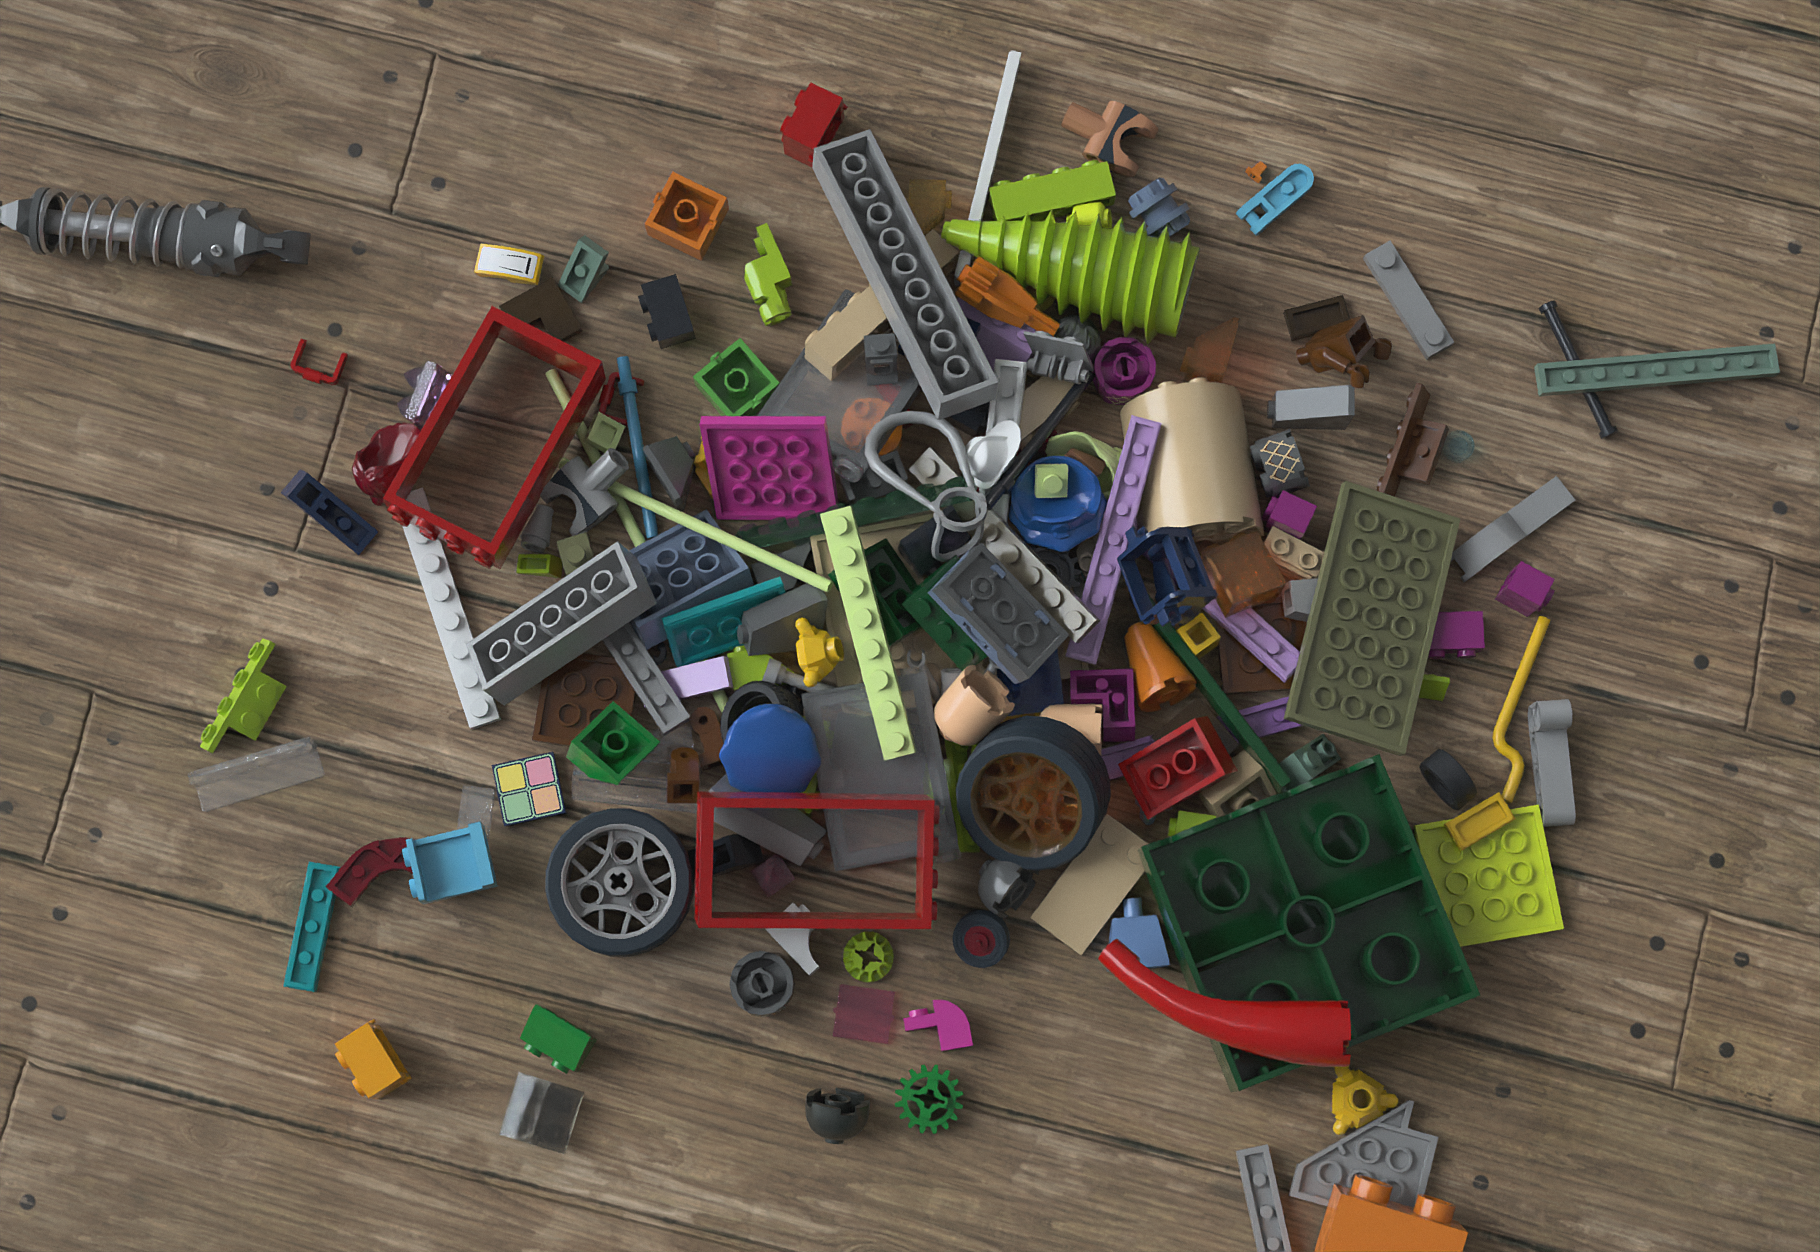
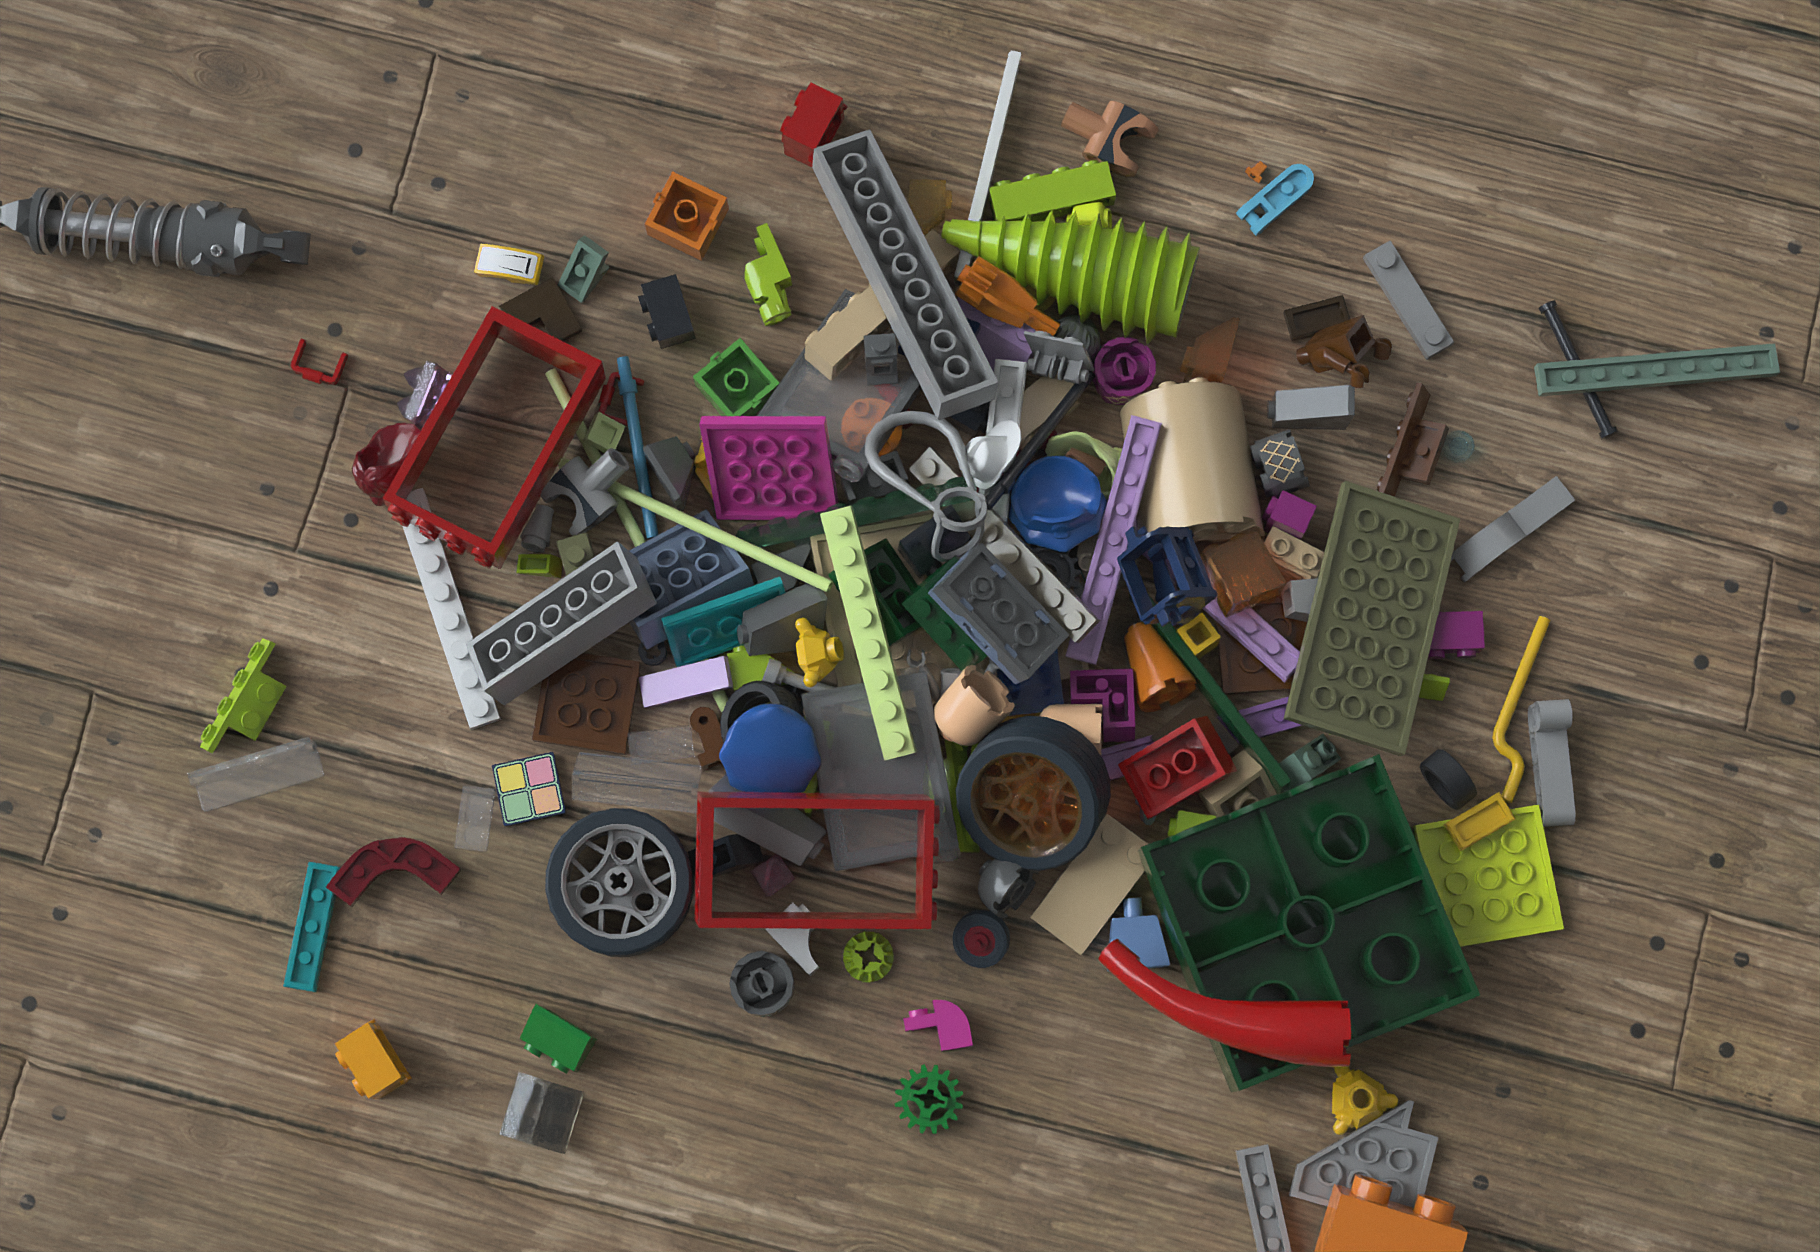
(329, 511): dark blue slope -> none
(450, 864): medium azure panel -> none
(611, 746): green slope -> none
(646, 679): light grey plate -> none
(683, 776): reddish brown leg -> none
(836, 1115): pearl dark grey cylinder -> none
(863, 1014): clear pink piece -> none
(1051, 480): yellowish green plate -> none
(1159, 208): sand blue piece -> none
(1526, 589): magenta brick -> none

